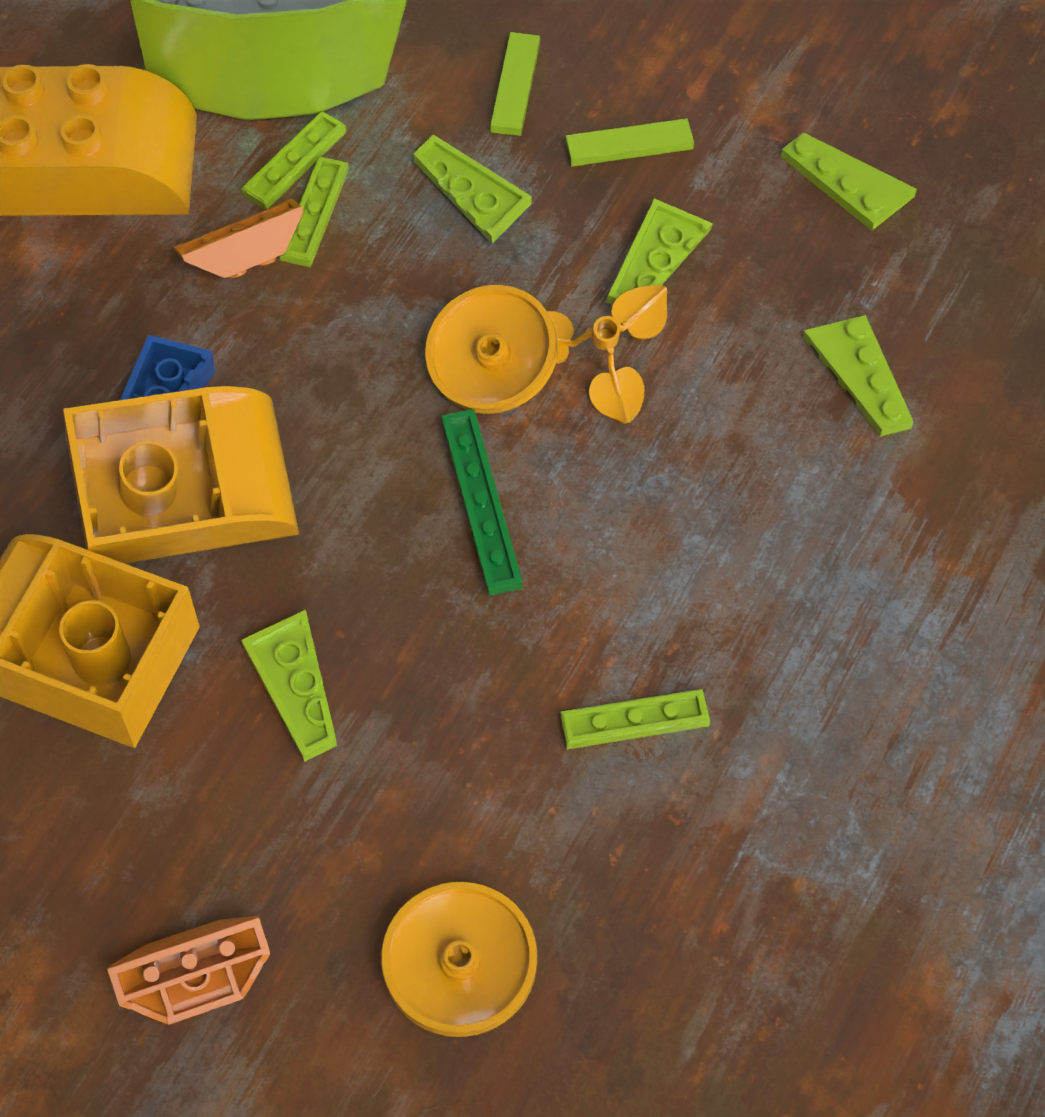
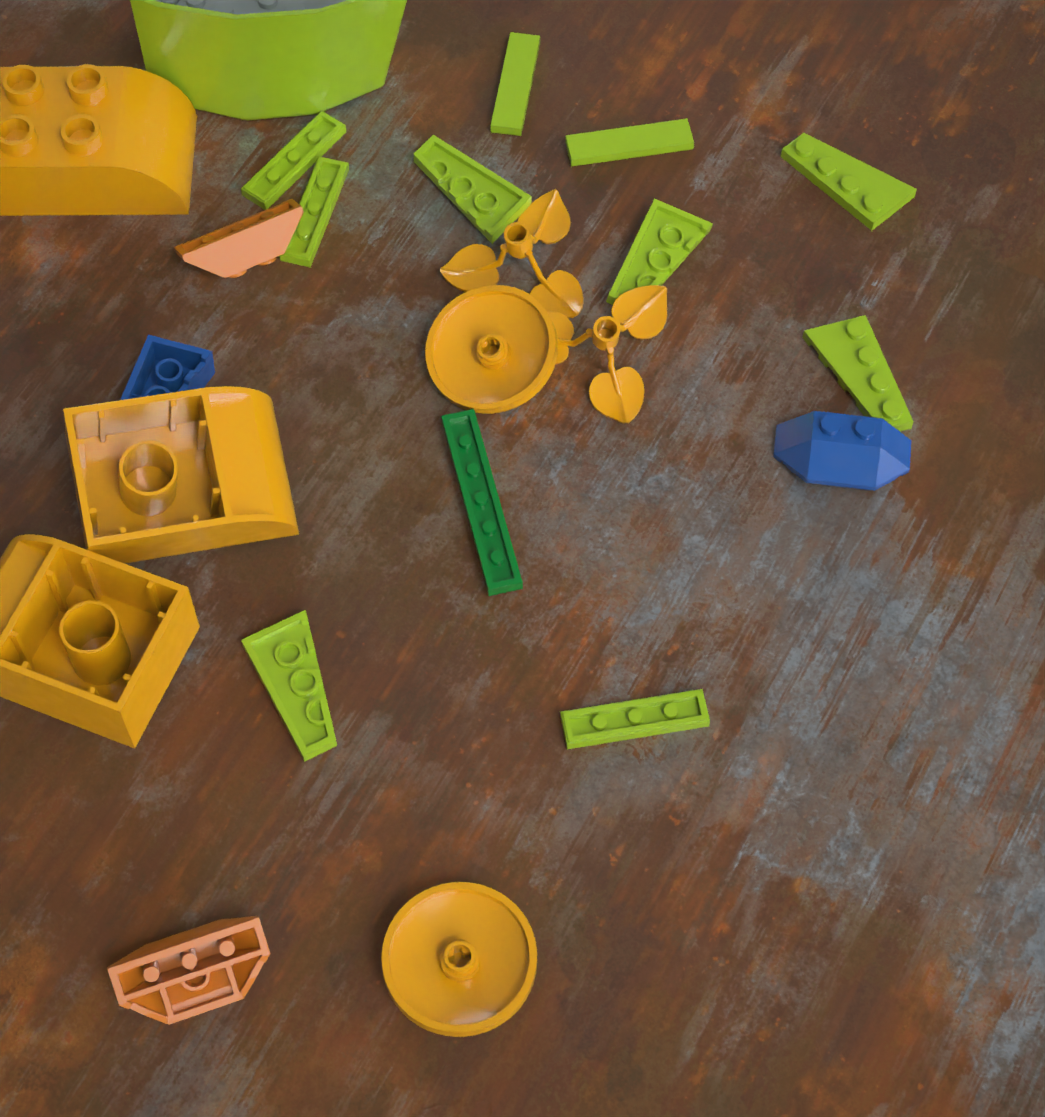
(544, 221): none -> light orange plant
(842, 450): none -> blue wedge

